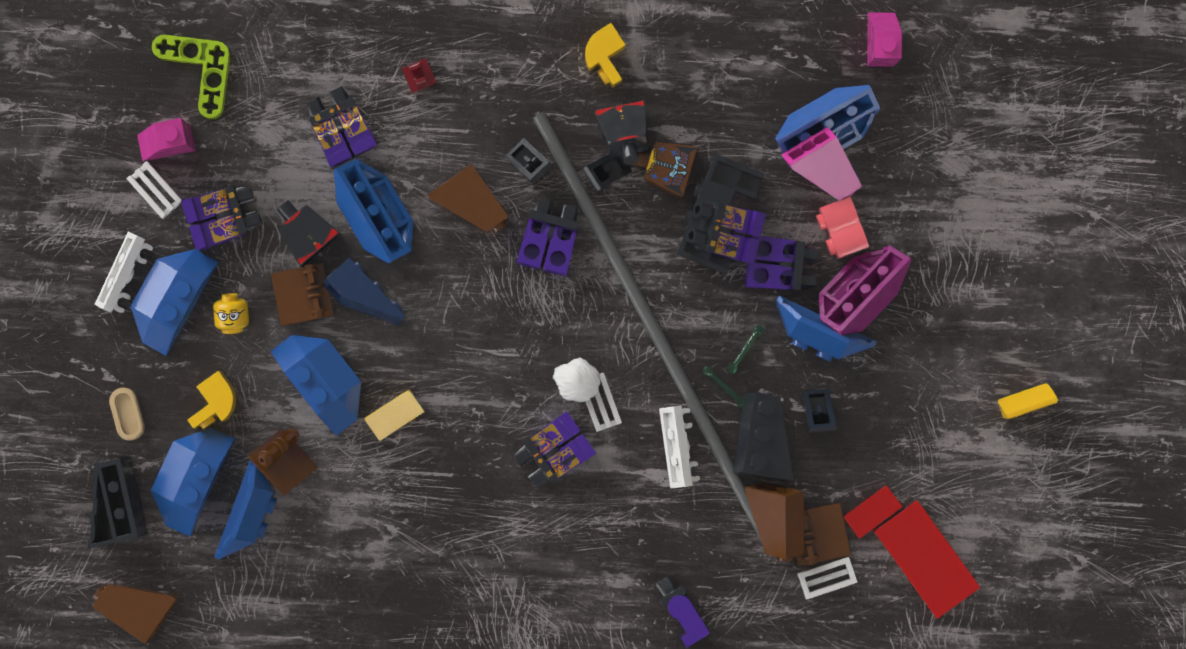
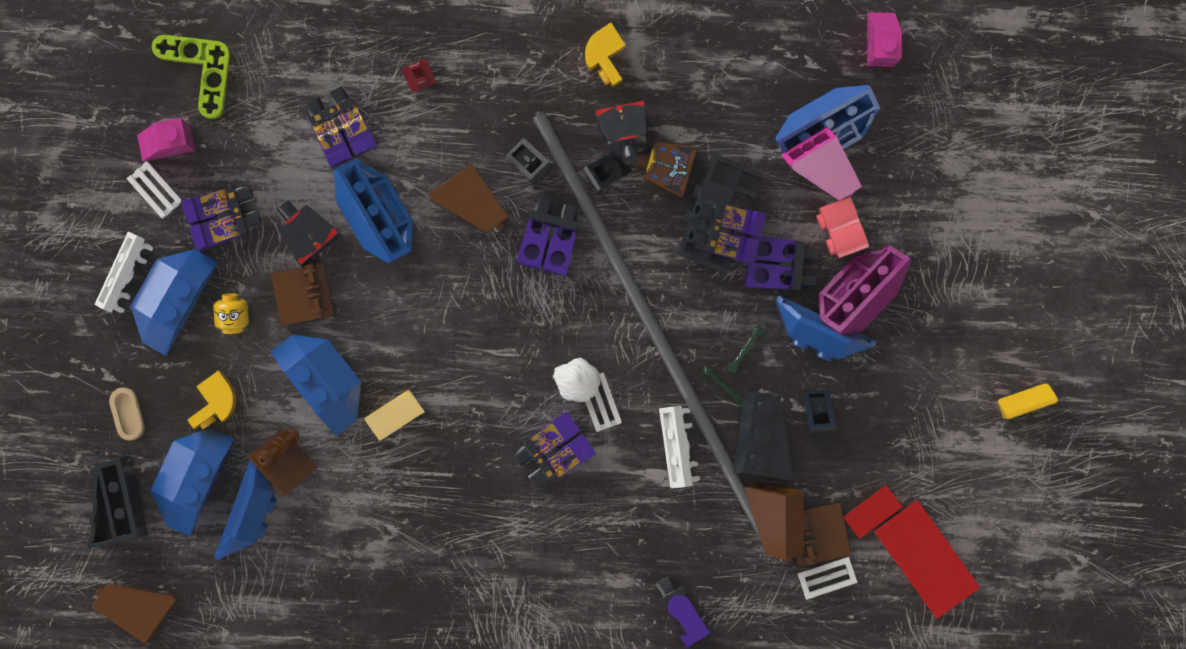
(356, 291): dark blue slope -> none

